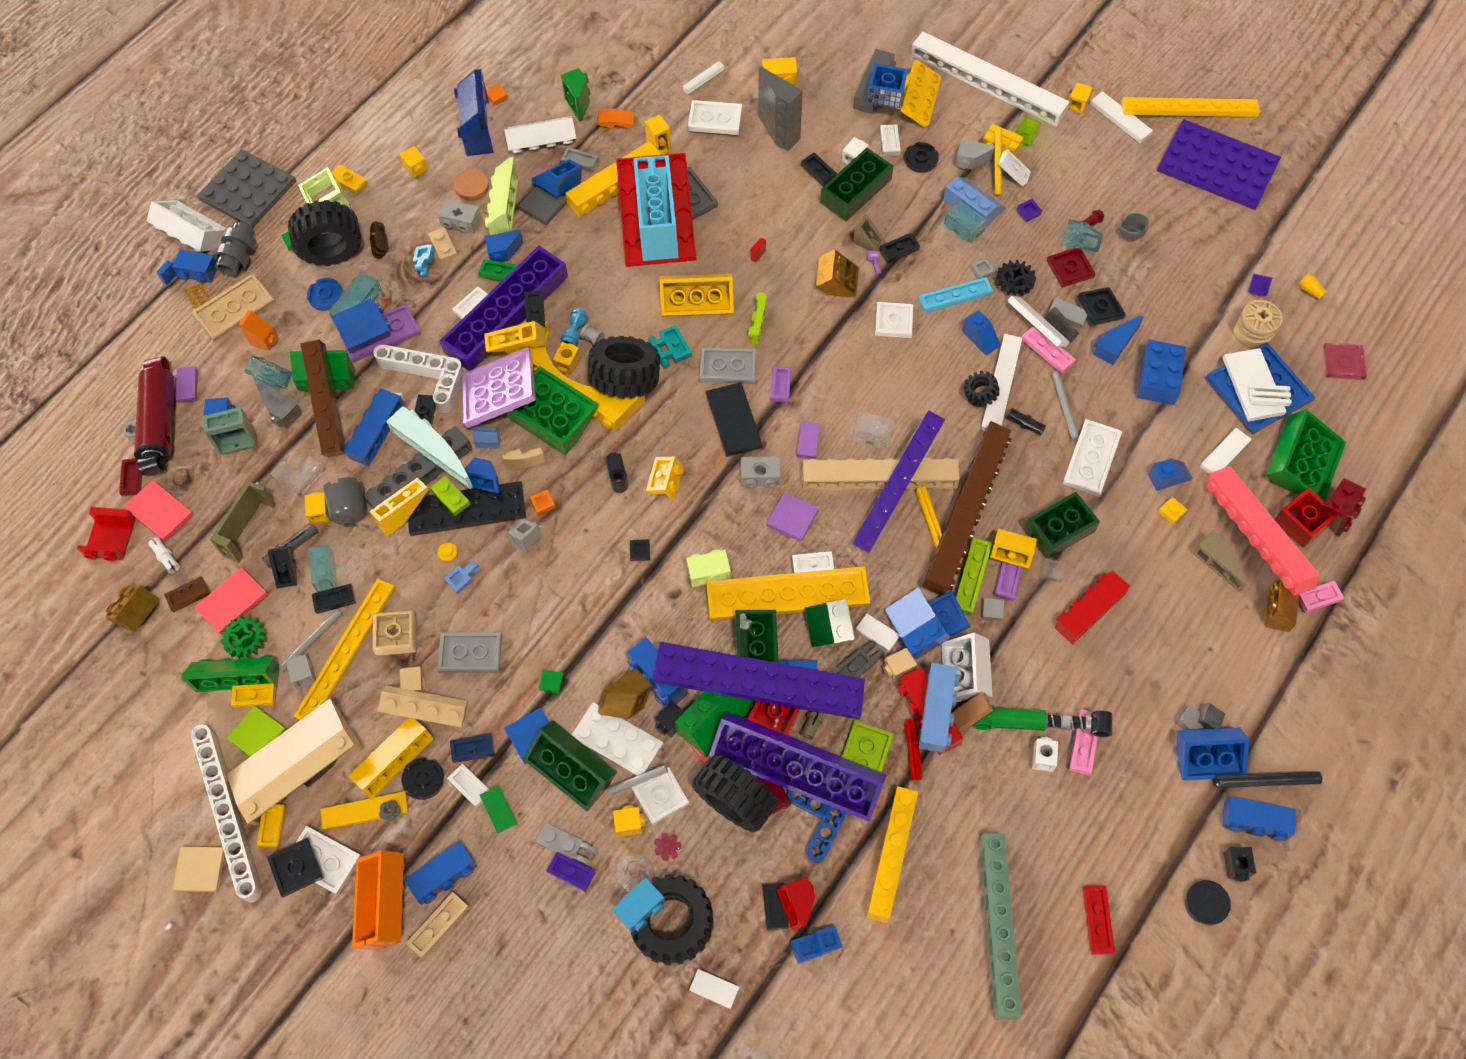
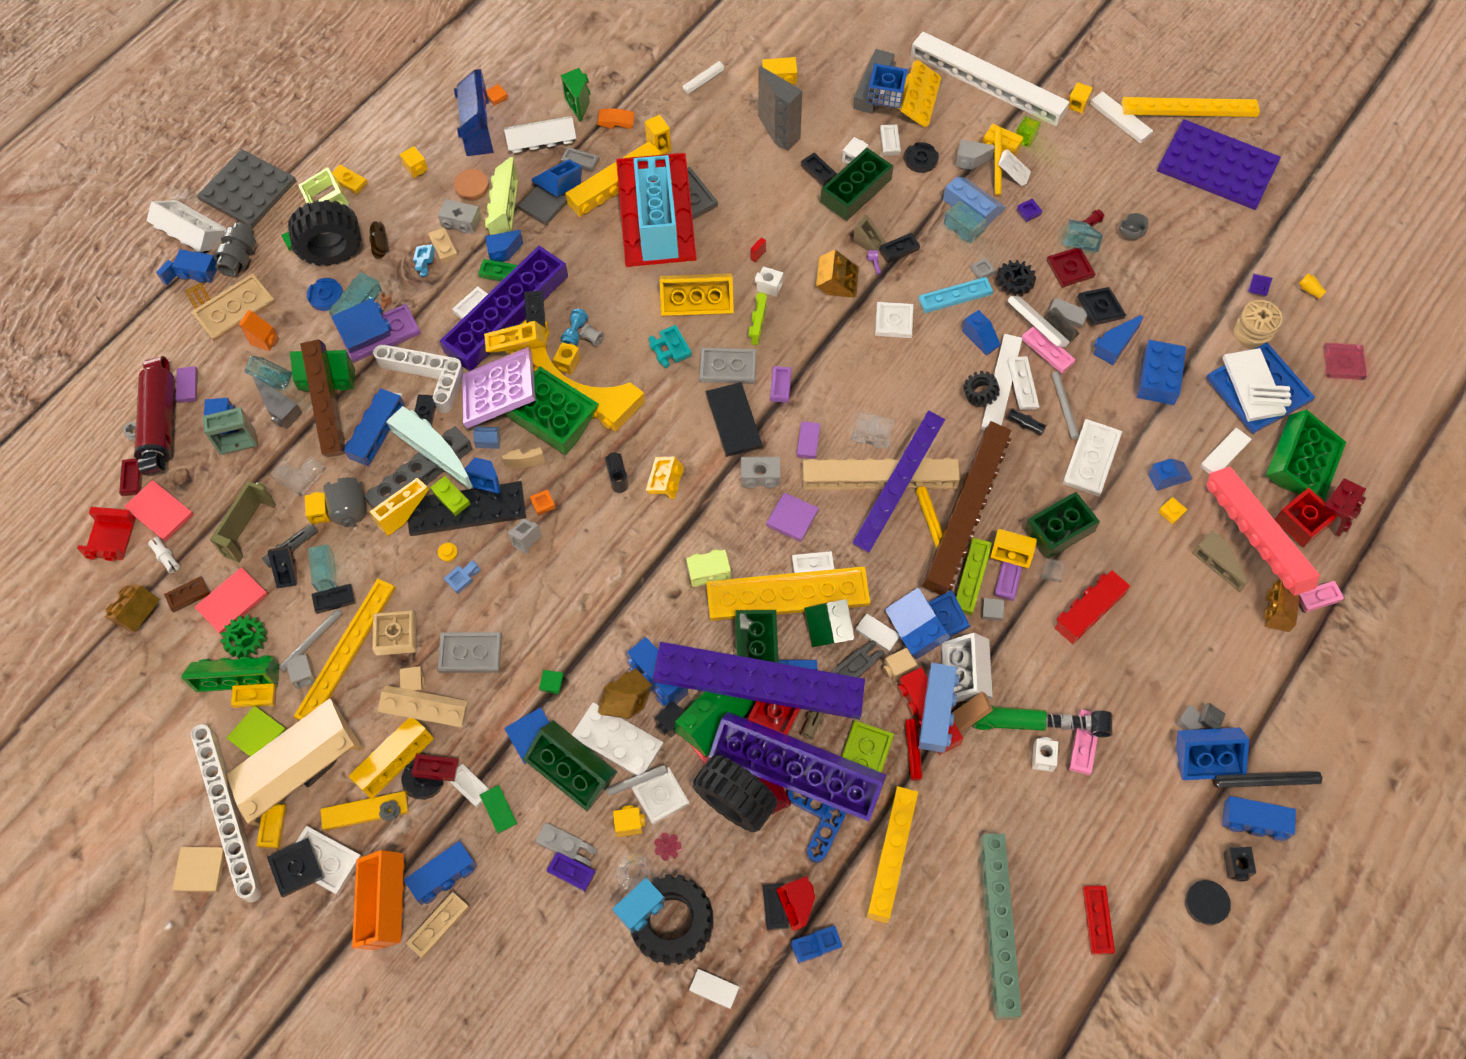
(435, 767): none -> dark red plate
(472, 748): dark blue plate -> none
(623, 366): black tyre -> none
(640, 550): black plate -> none
(715, 117): white plate -> none
(769, 281): none -> white brick
(1023, 383): none -> white tile

